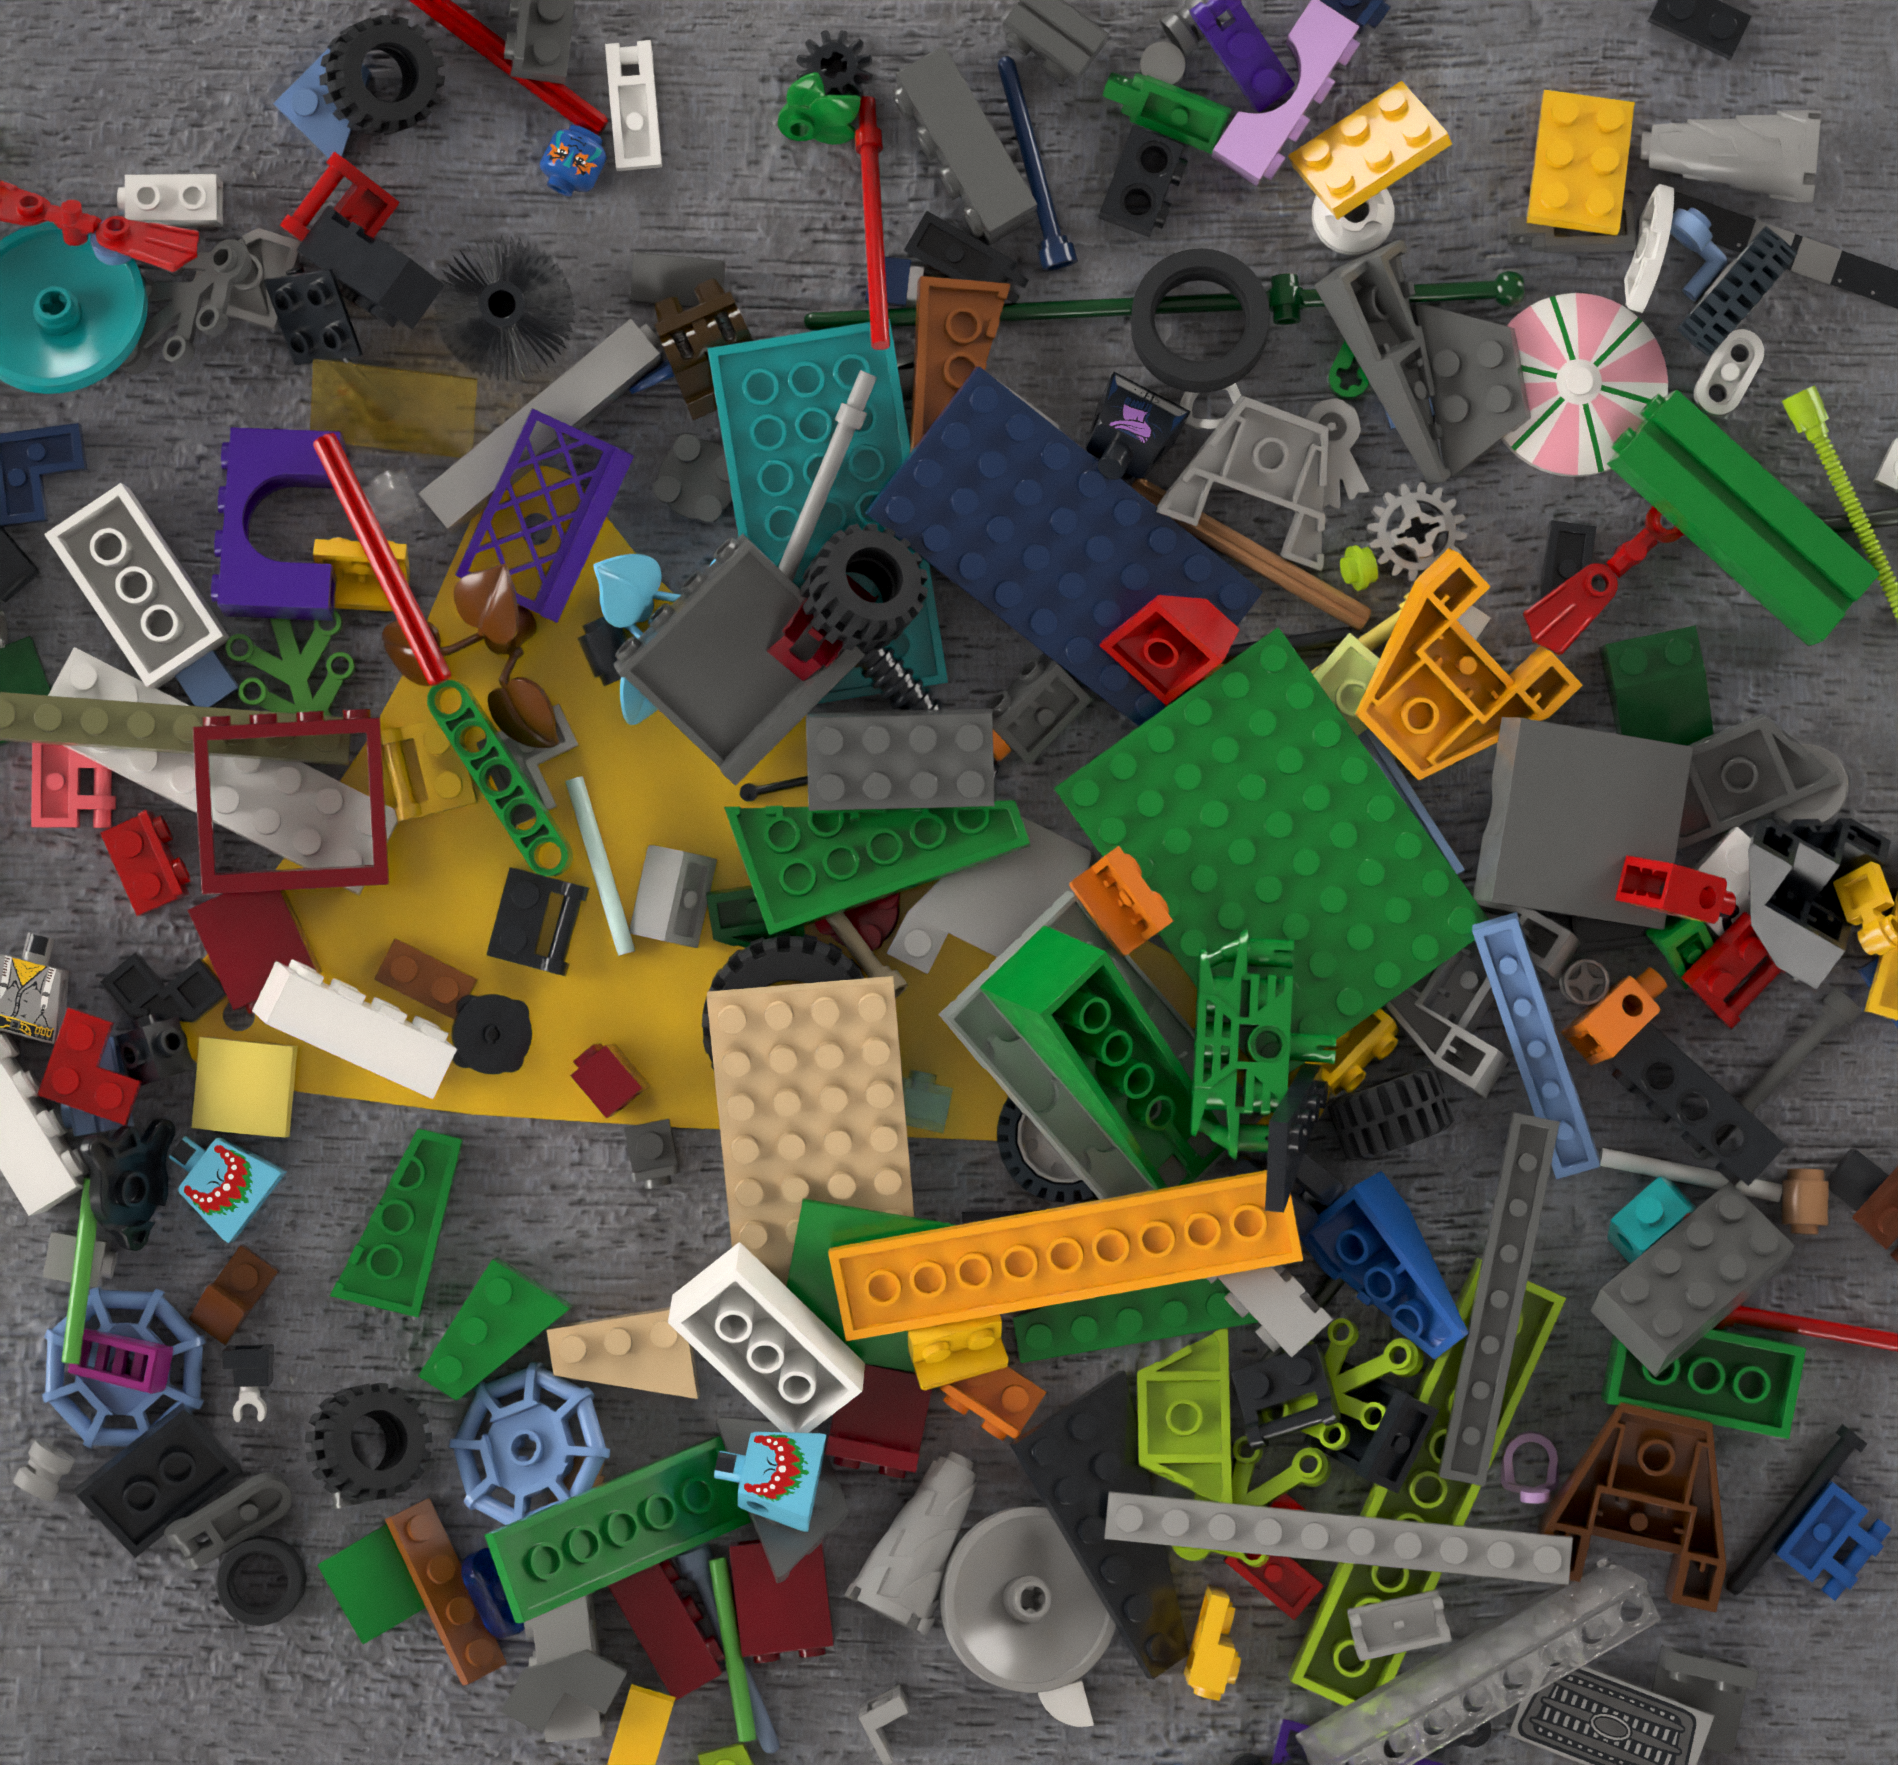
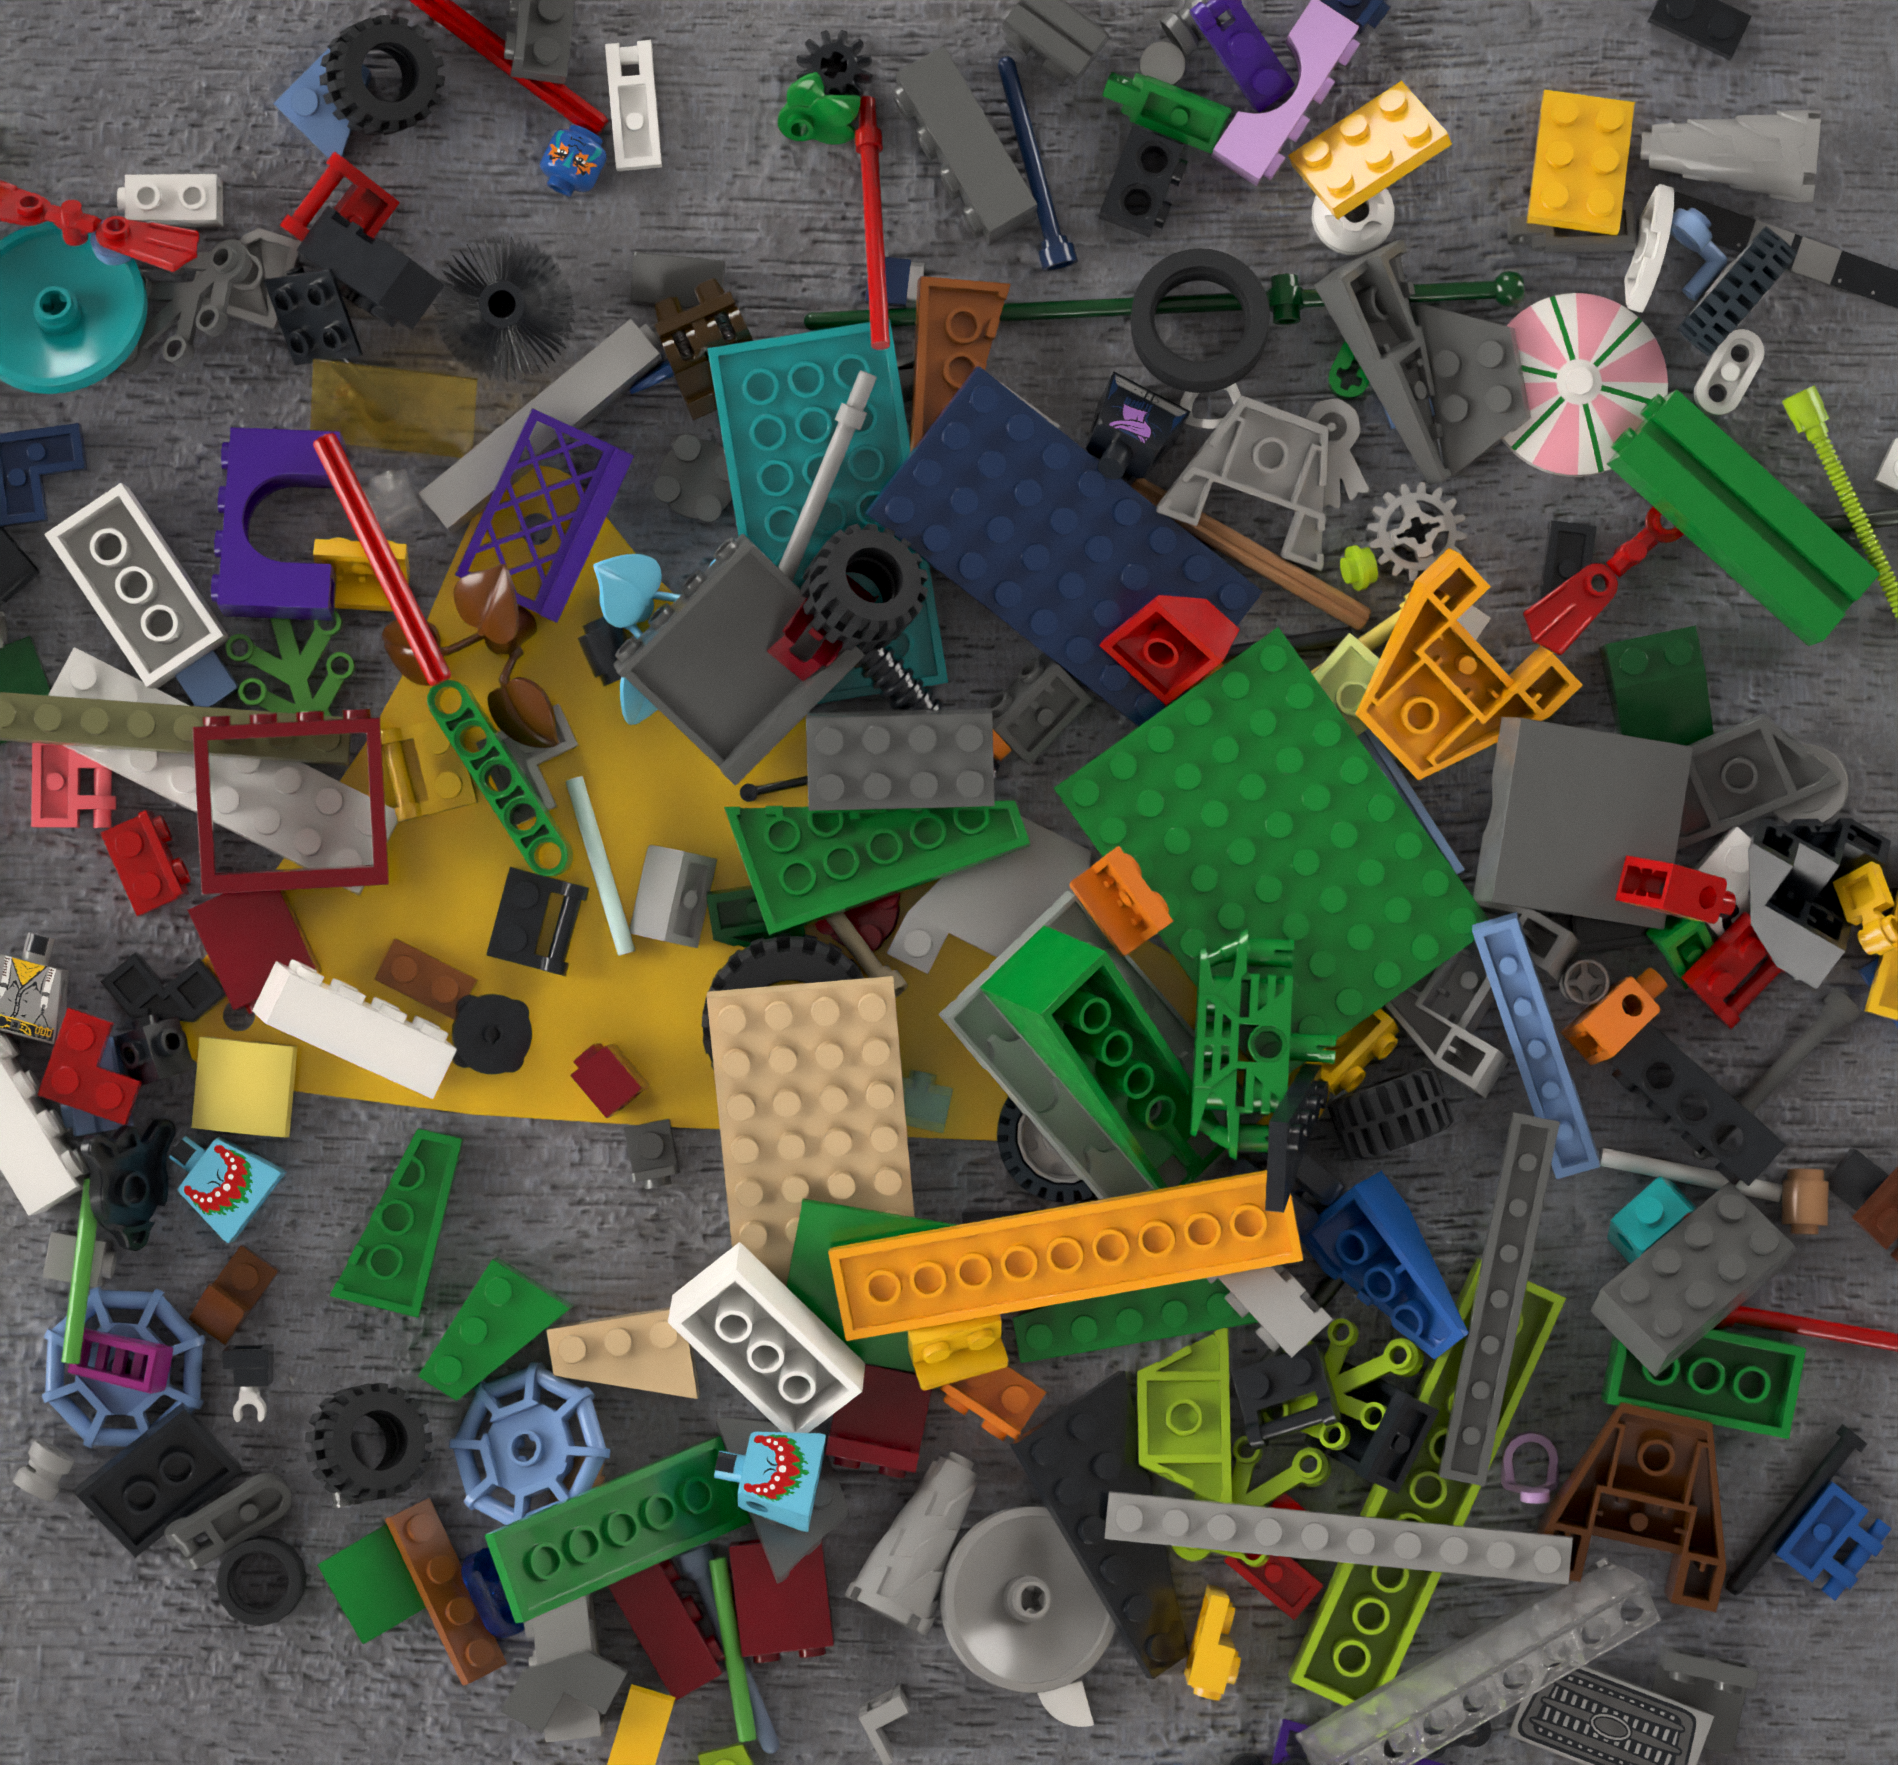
(961, 255): black hinge -> none
(1398, 1625): light grey hinge -> none

